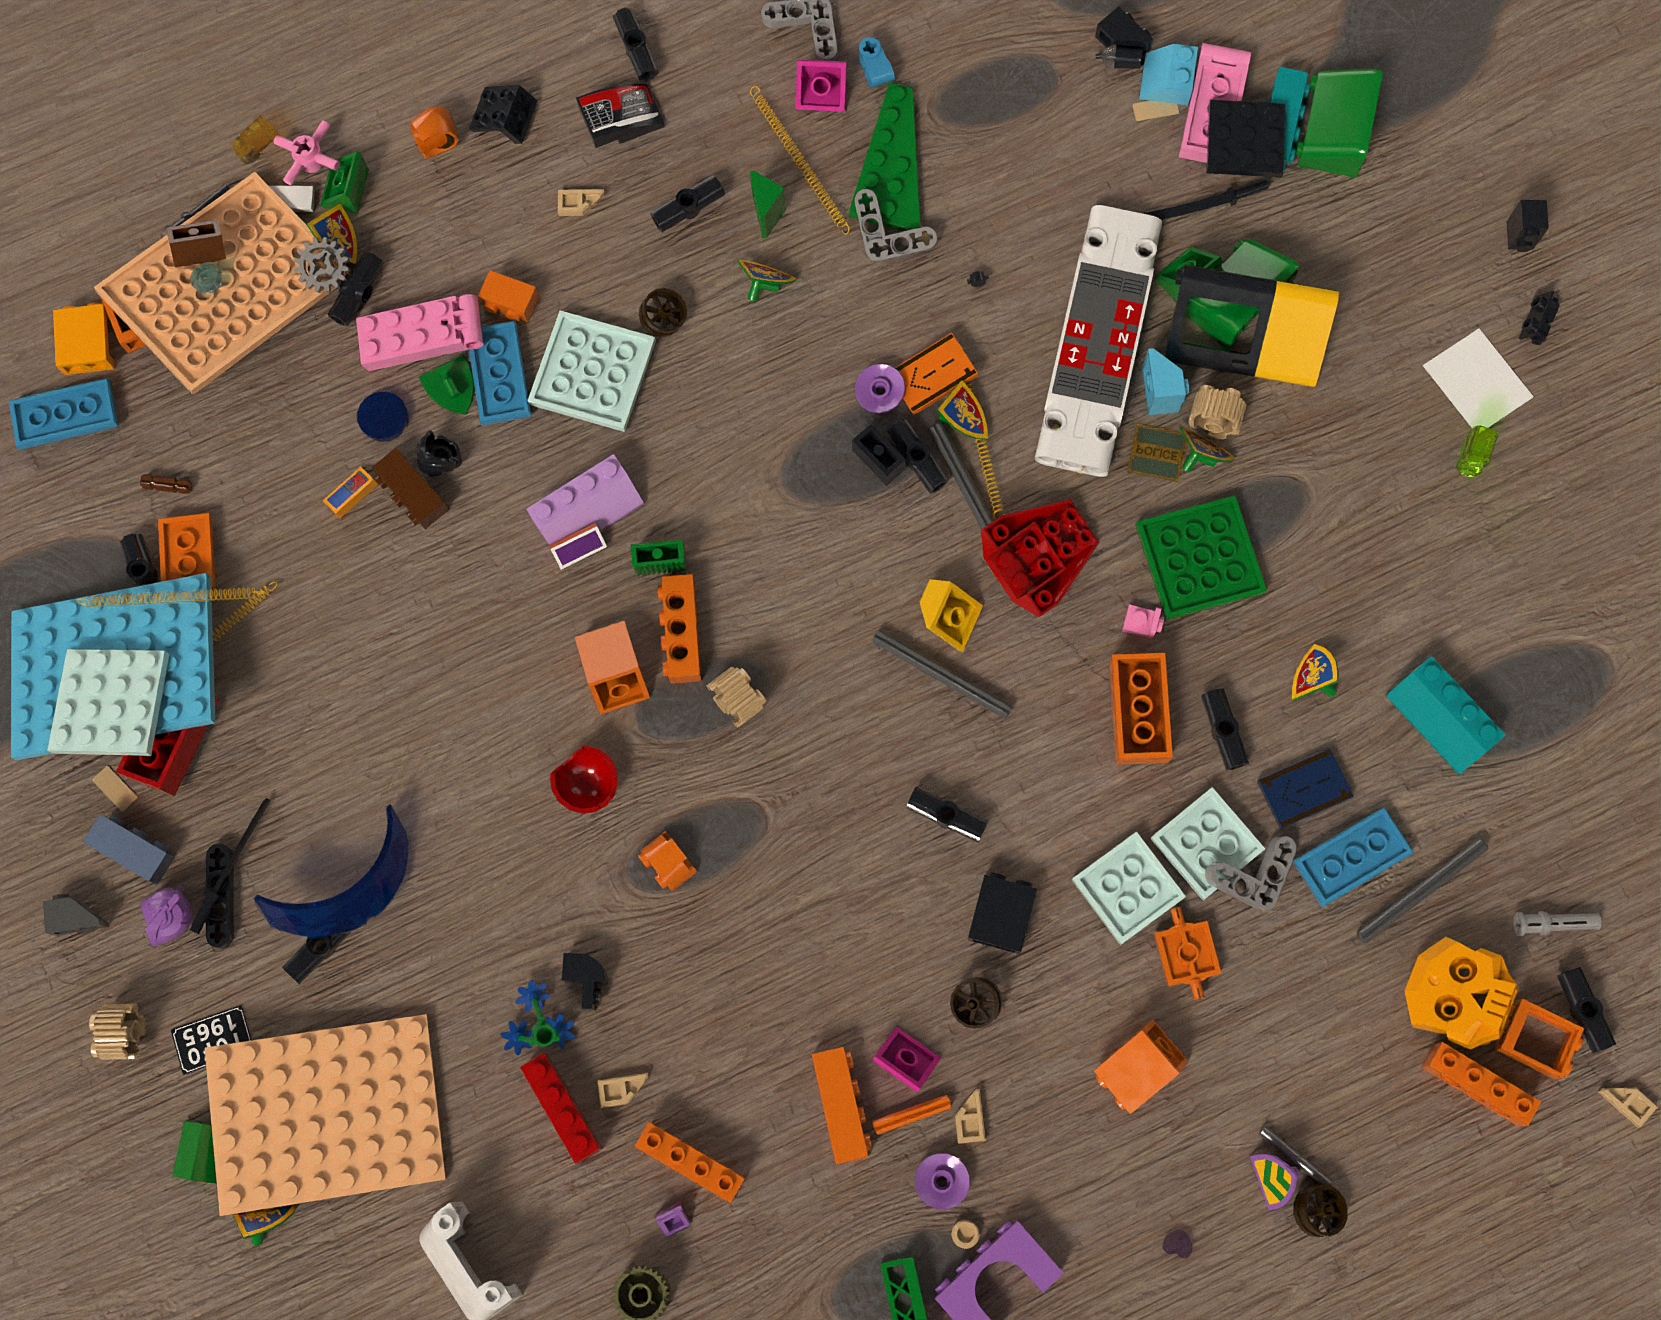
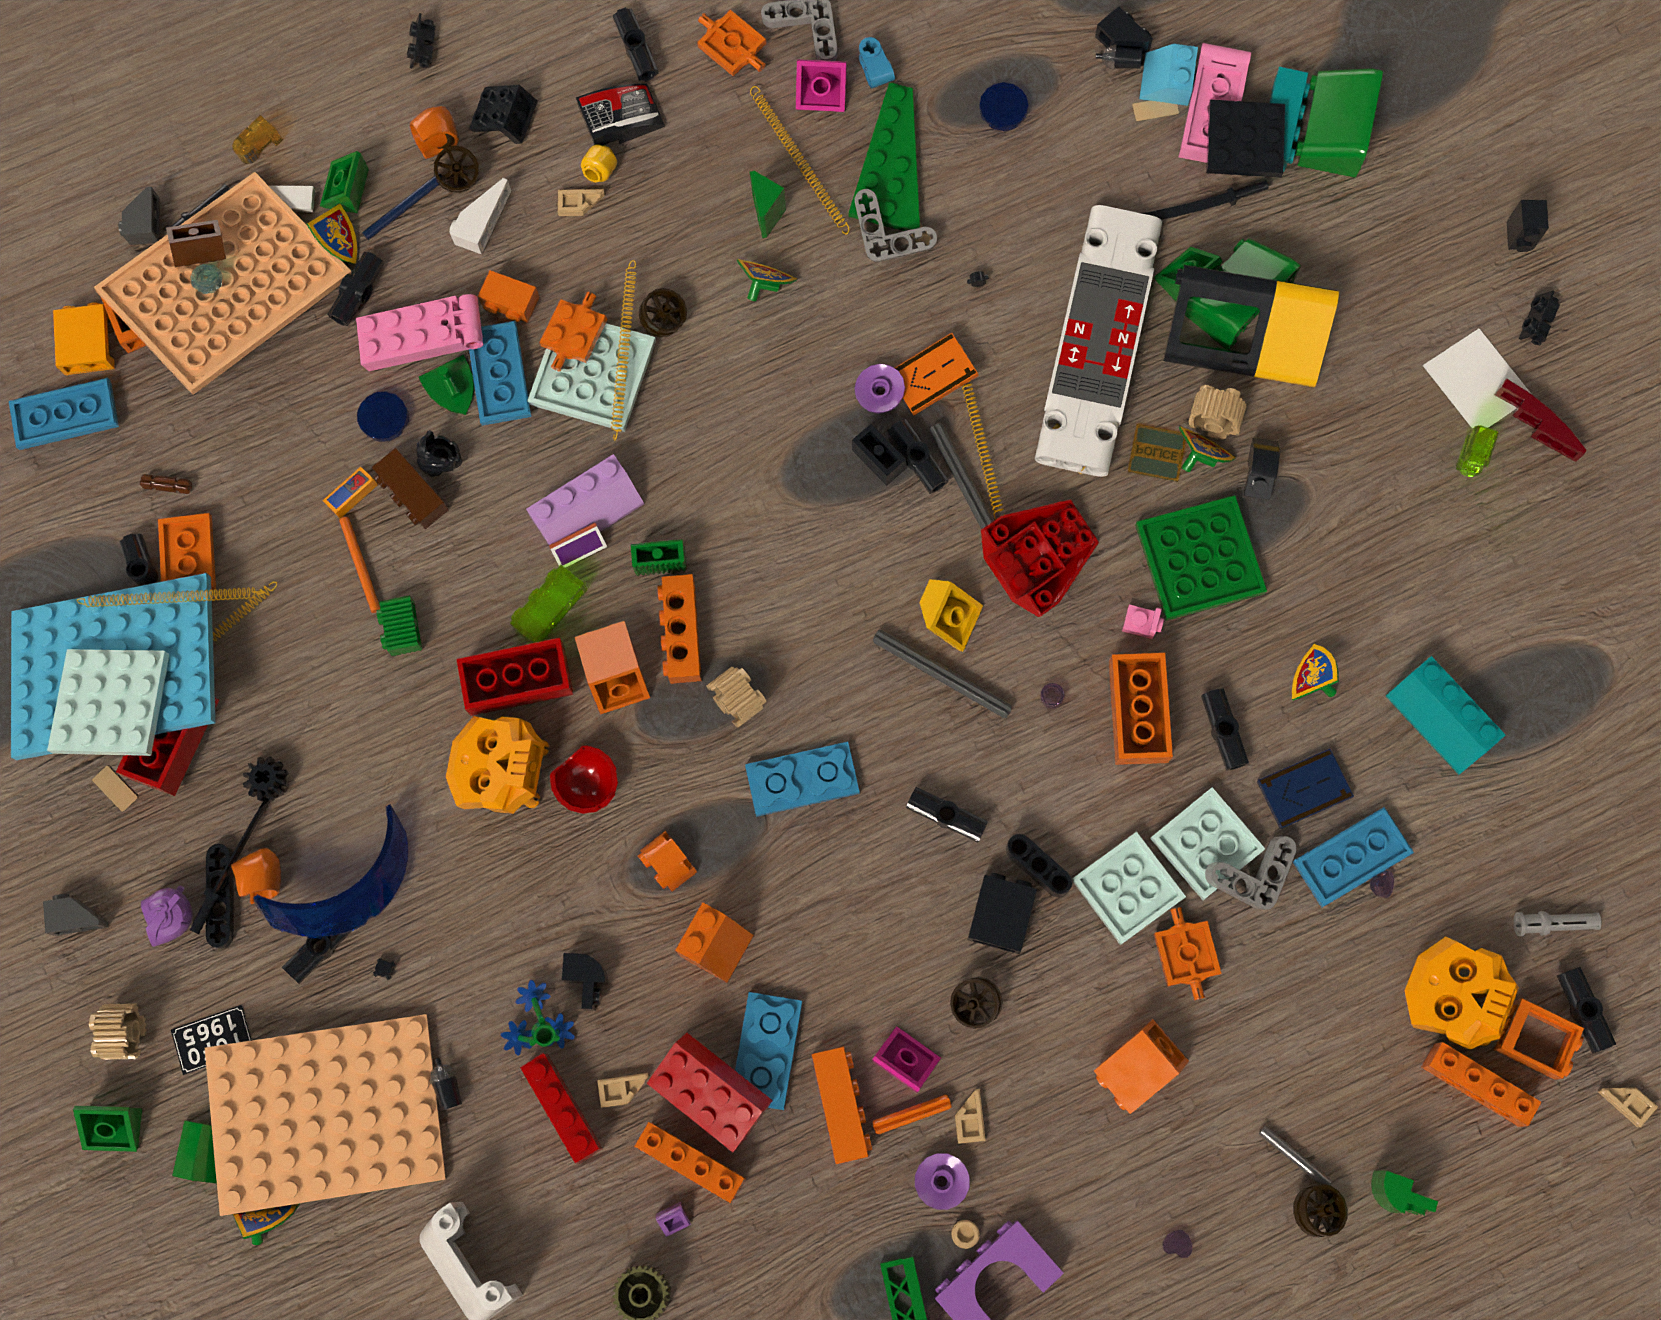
(108, 1127): none -> green slope
(129, 848): sand blue brick -> none
(141, 219): none -> dark grey slope
(258, 874): none -> orange piece
(274, 772): none -> black gear
(307, 153): bright pink bar -> none
(317, 273): light grey gear -> none
(359, 564): none -> orange bar
(384, 968): none -> black piece
(399, 626): none -> green brick
(401, 208): none -> dark blue bar
(418, 51): none -> black hinge
(445, 1085): none -> black piece
(456, 169): none -> dark brown wheel
(478, 219): none -> white slope
(509, 766): none -> light orange brick
(514, 676): none -> red brick
(548, 605): none -> clear neon green brick
(573, 331): none -> orange plate
(598, 163): none -> yellow head
(624, 339): none -> yellow piece
(675, 212): black piece -> none
(709, 1092): none -> red brick
(714, 942): none -> orange slope
(731, 42): none -> orange plate
(769, 1044): none -> dark azure piece
(802, 779): none -> dark azure piece
(964, 412): shield -> none
(1003, 106): none -> clear blue tile
(1033, 853): none -> black beam
(1057, 689): none -> bush
(1163, 384): medium azure slope -> none
(1263, 468): none -> black brick
(1275, 1179): shield -> none
(1383, 884): none -> clear purple piece
(1395, 1194): none -> green brick
(1422, 890): dark grey axle -> none
(1548, 426): none -> dark red slope

